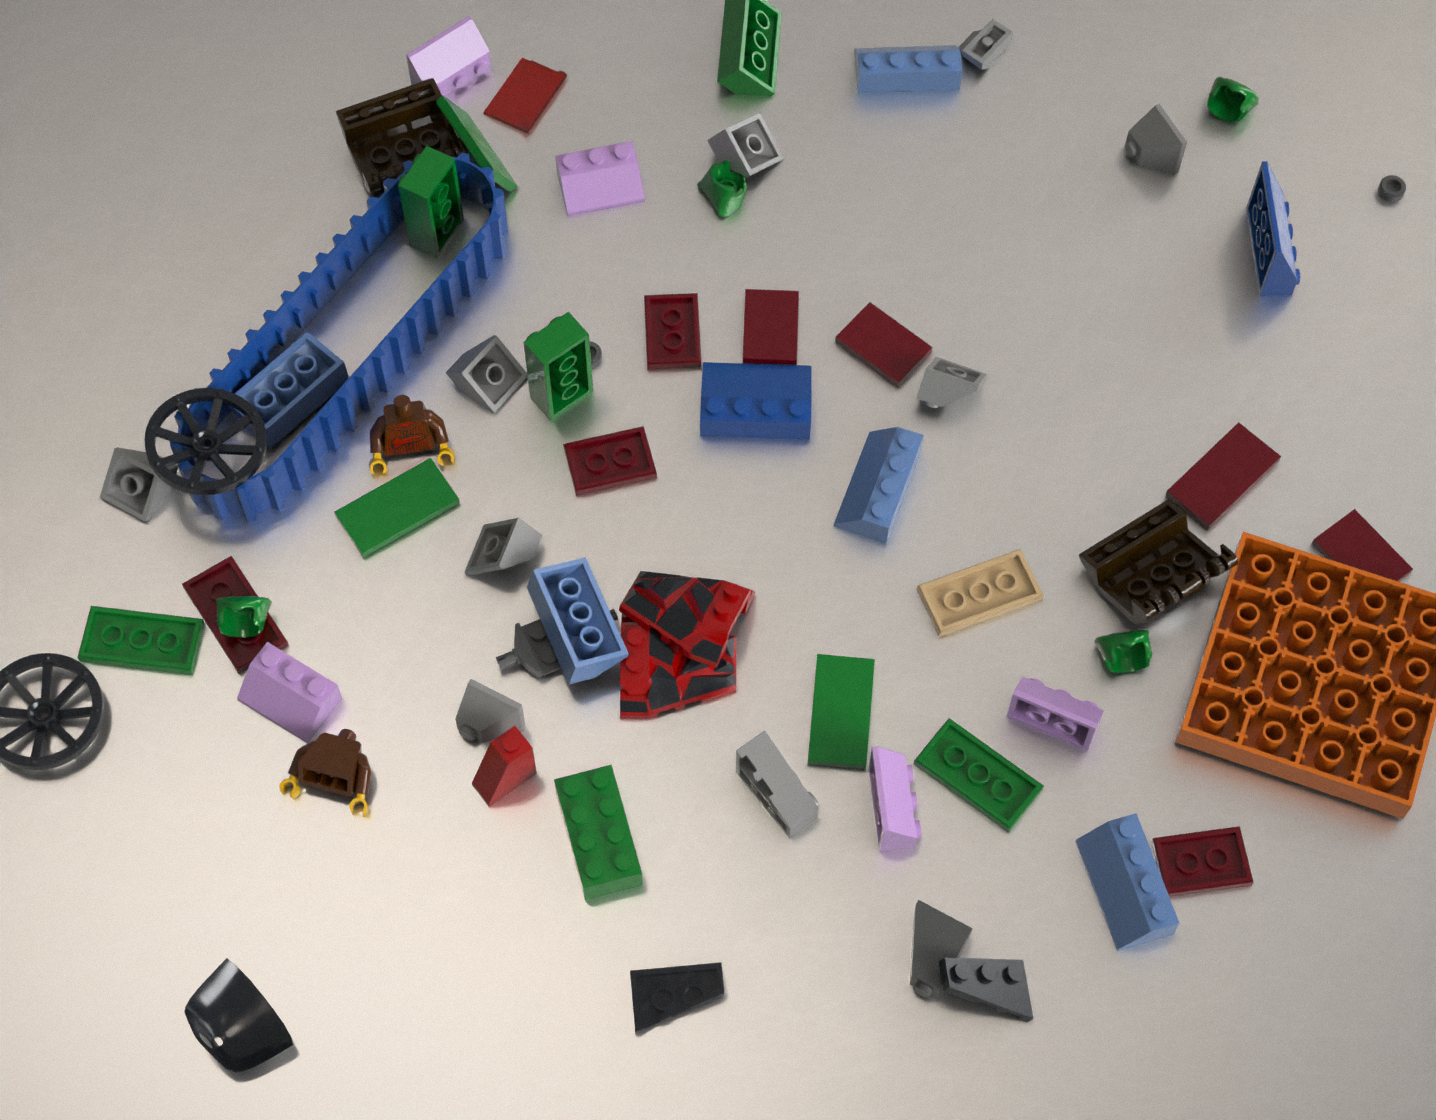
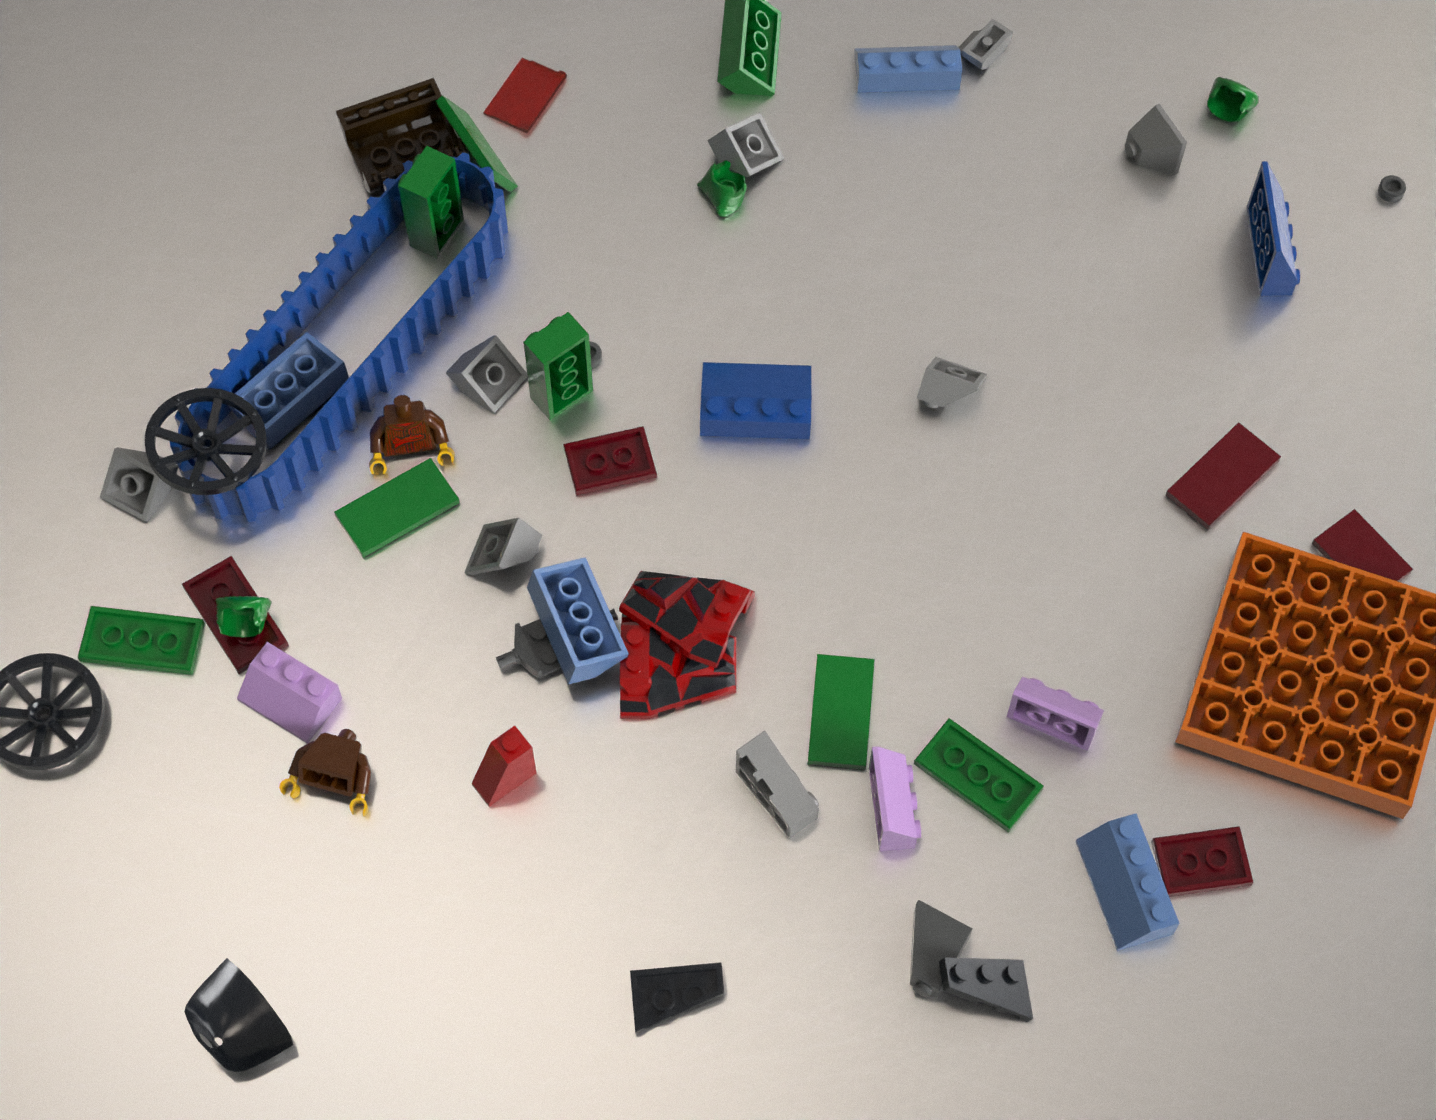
(450, 57): lavender slope -> none
(487, 713): light grey slope -> none
(598, 832): green brick -> none
(599, 178): lavender slope -> none
(672, 331): dark red tile -> none
(770, 327): dark red tile -> none
(879, 483): medium blue slope -> none
(883, 344): dark red tile -> none
(979, 593): tan tile -> none
(1125, 650): green hair -> none
(1153, 563): dark brown slope -> none

